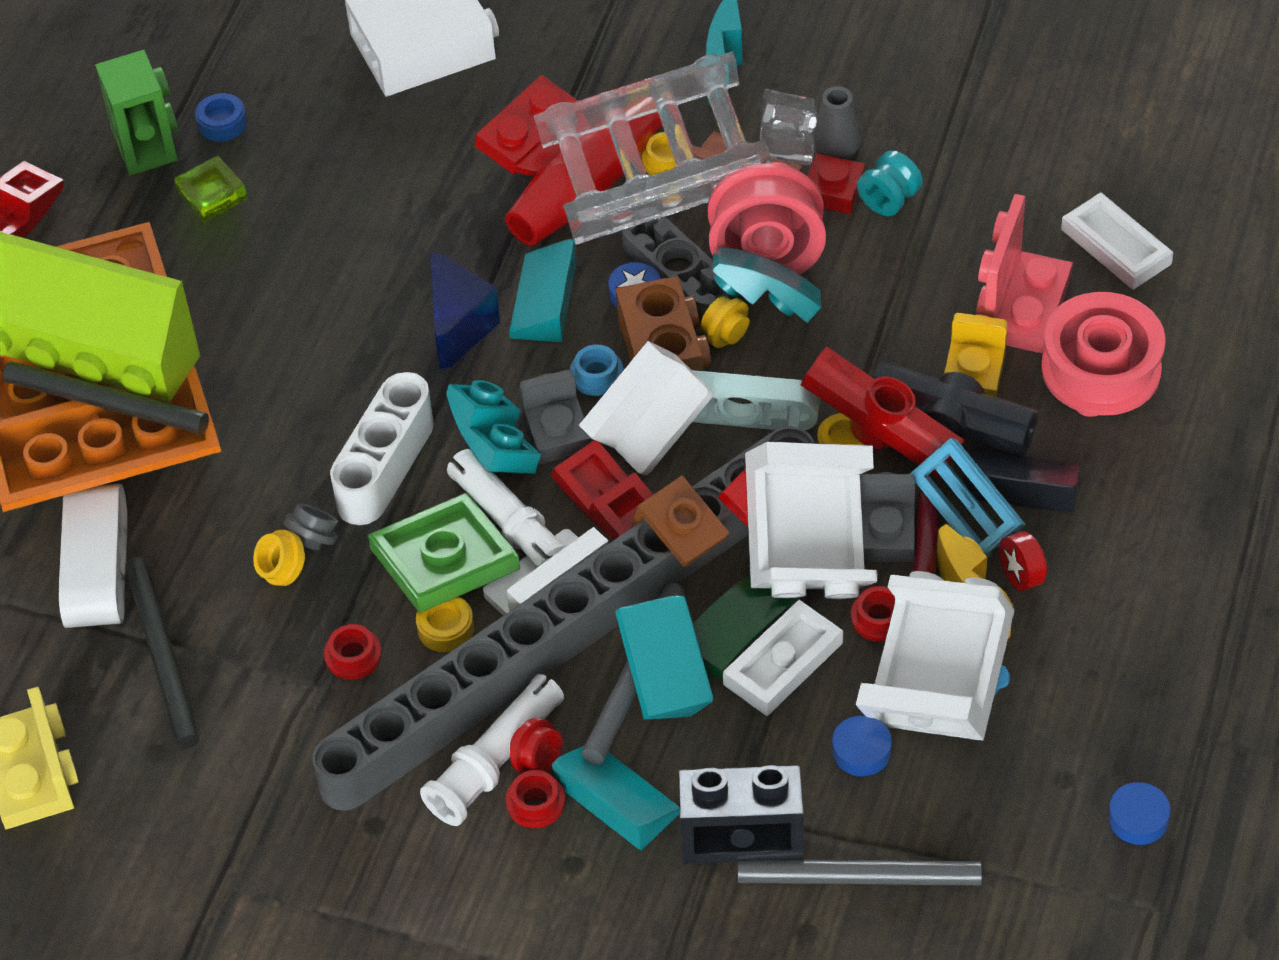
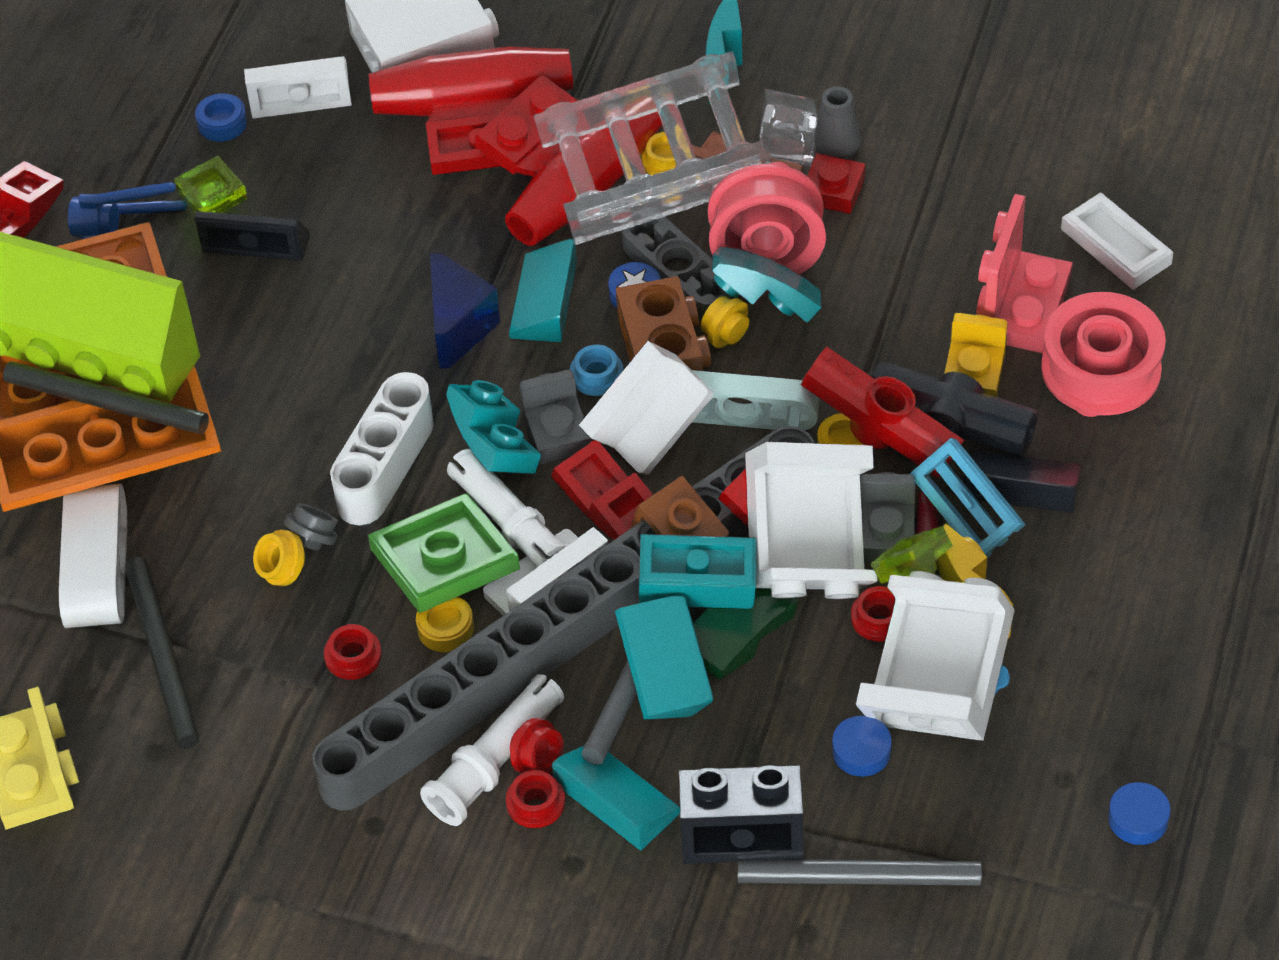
(99, 213): none -> blue plant
(138, 111): bright green brick -> none
(251, 235): none -> black slope
(298, 87): none -> white panel
(464, 95): none -> red plate
(700, 568): none -> teal slope
(782, 657): white plate -> none
(889, 183): teal wheel -> none
(912, 554): none -> clear neon green plate
(1022, 560): red tile -> none

